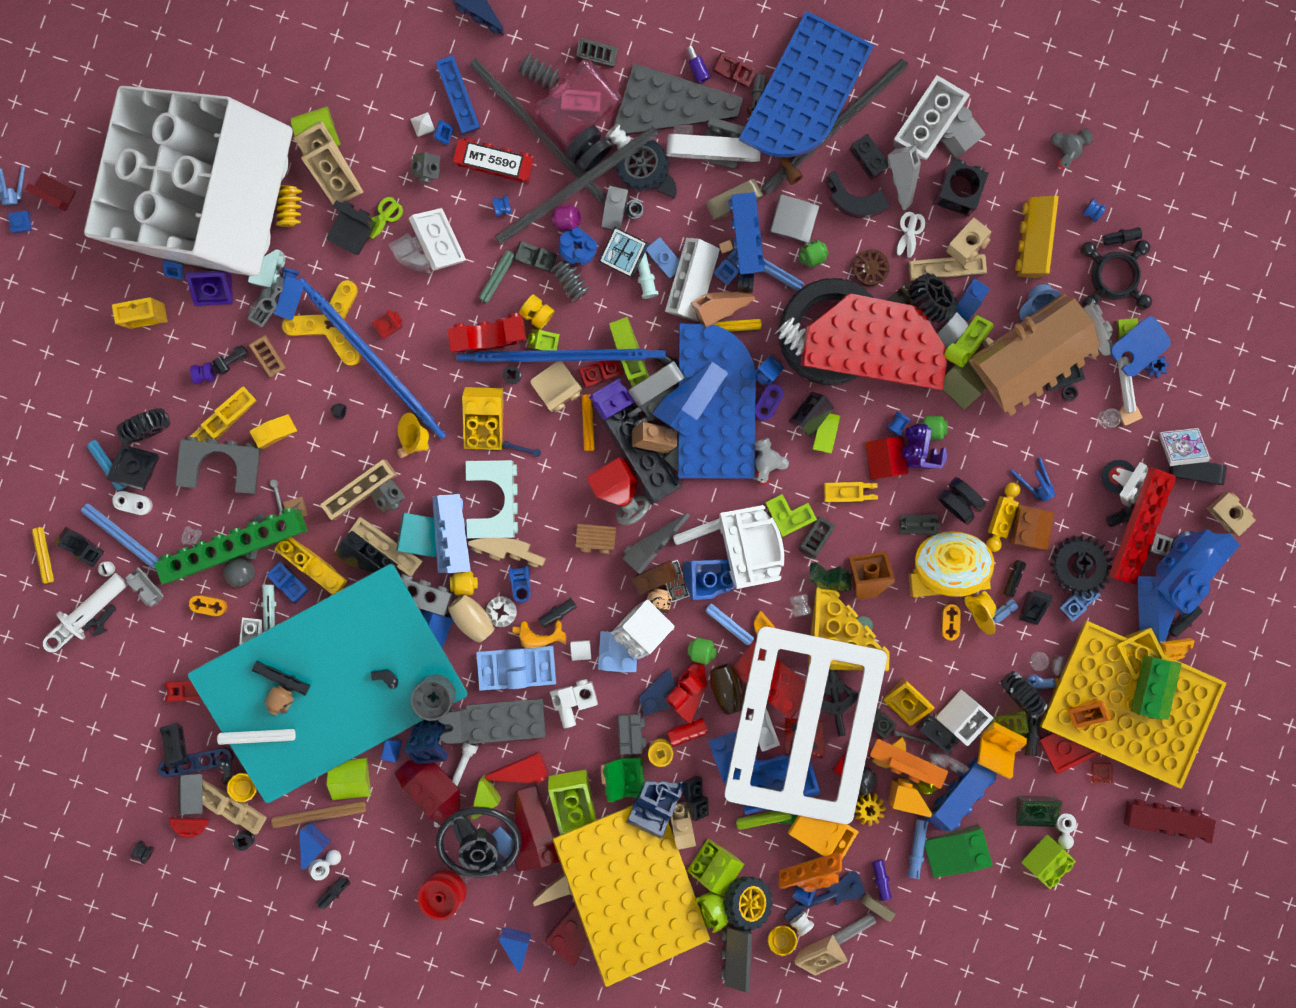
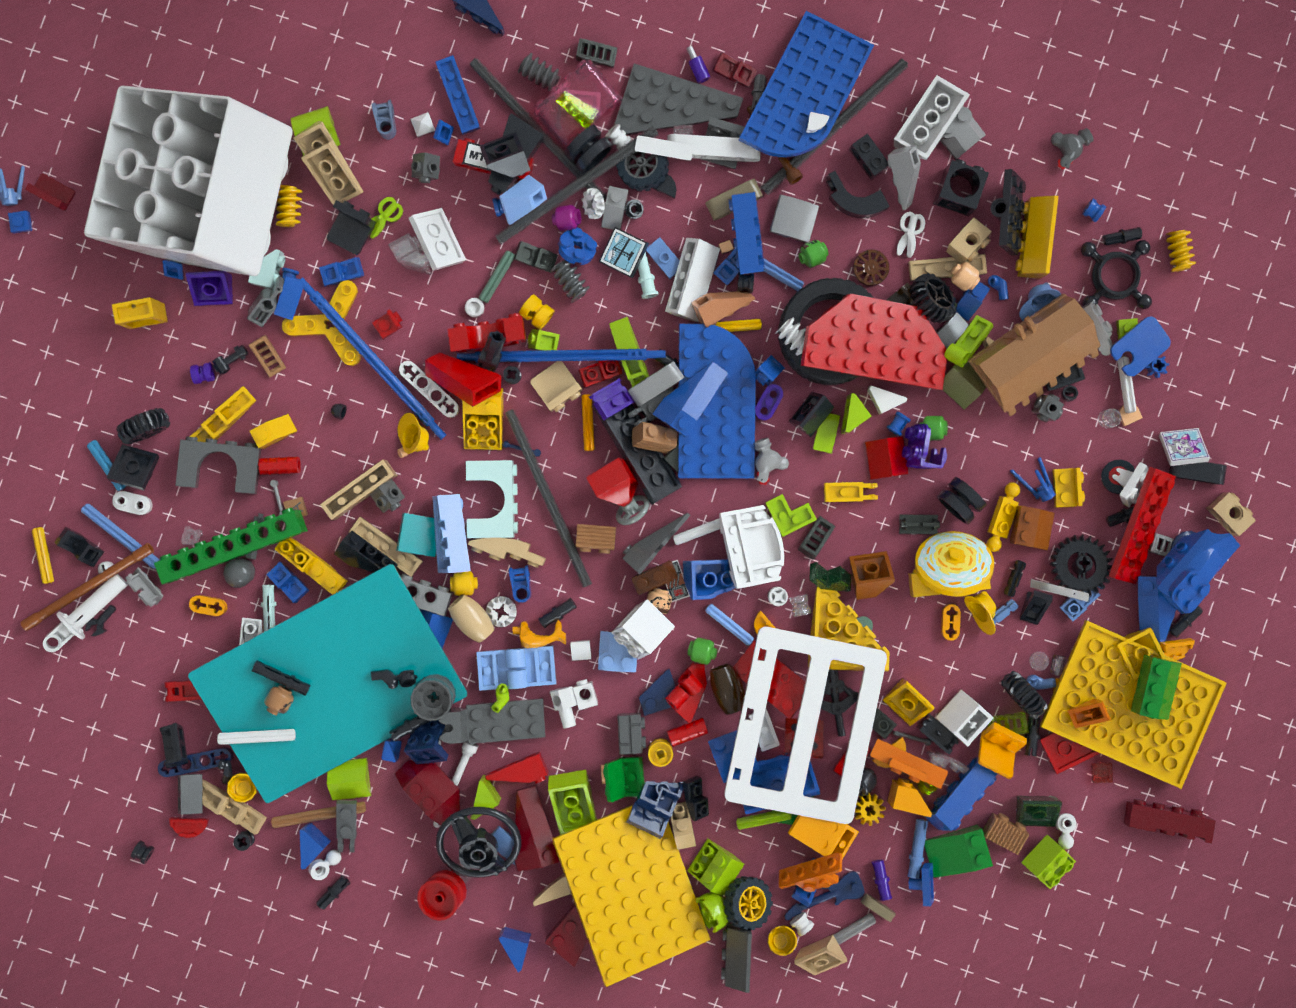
(38, 617): none -> dark orange piece
(279, 465): none -> red axle
(338, 272): none -> blue slope
(346, 823): none -> dark grey hinge
(384, 116): none -> sand blue piece
(406, 678): none -> black plate
(407, 727): none -> black pin
(427, 391): none -> white beam
(462, 379): none -> red slope
(474, 307): none -> white tile
(491, 353): none -> black piece
(502, 697): none -> lime arm
(505, 156): none -> black slope
(522, 198): none -> light blue slope
(530, 142): none -> black slope
(548, 497): none -> dark grey axle
(578, 109): none -> clear neon green slope
(598, 203): none -> white gear
(664, 147): none -> white sticker
(780, 596): none -> white wheel
(816, 122): none -> white tile
(854, 413): none -> lime slope
(884, 399): none -> white slope
(925, 884): none -> blue tile
(965, 276): none -> light nougat head
(1000, 285): none -> blue arm
(1005, 833): none -> medium nougat brick
(1009, 211): none -> black plate
(1042, 410): none -> dark grey brick
(1059, 590): none -> white sticker
(1068, 487): none -> yellow bracket
(1180, 250): none -> yellow piece

